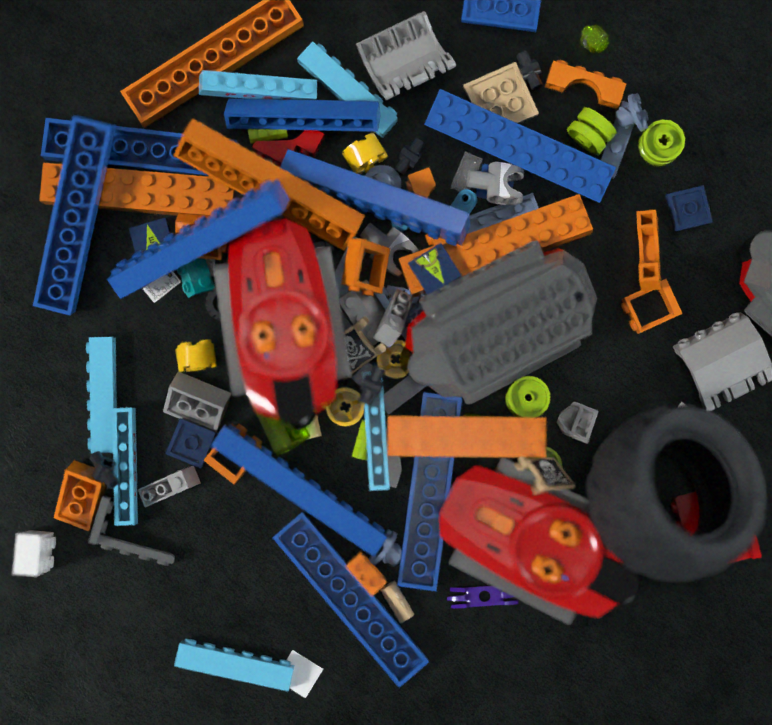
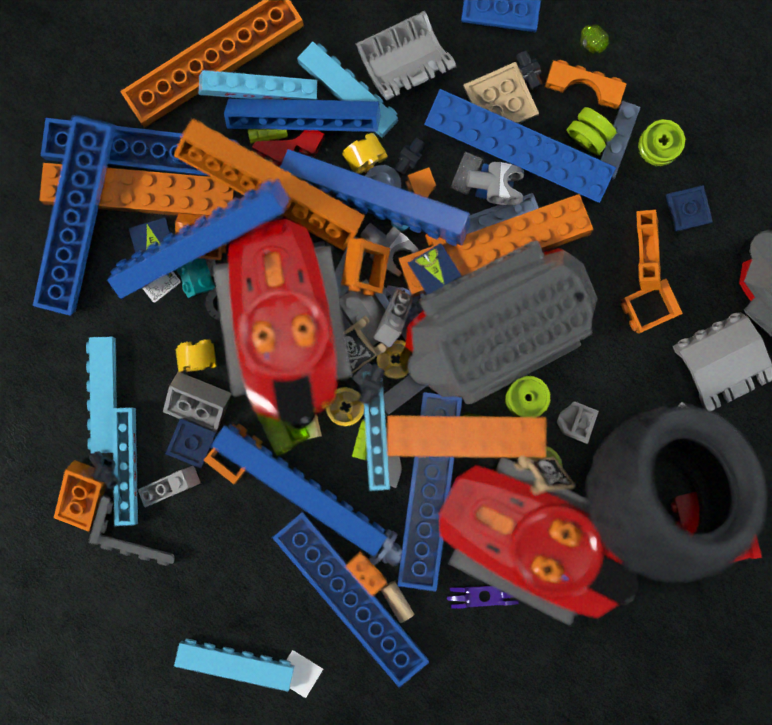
(34, 552): white brick -> none
(466, 206): dark azure plate -> none
(632, 114): sand blue plate -> none

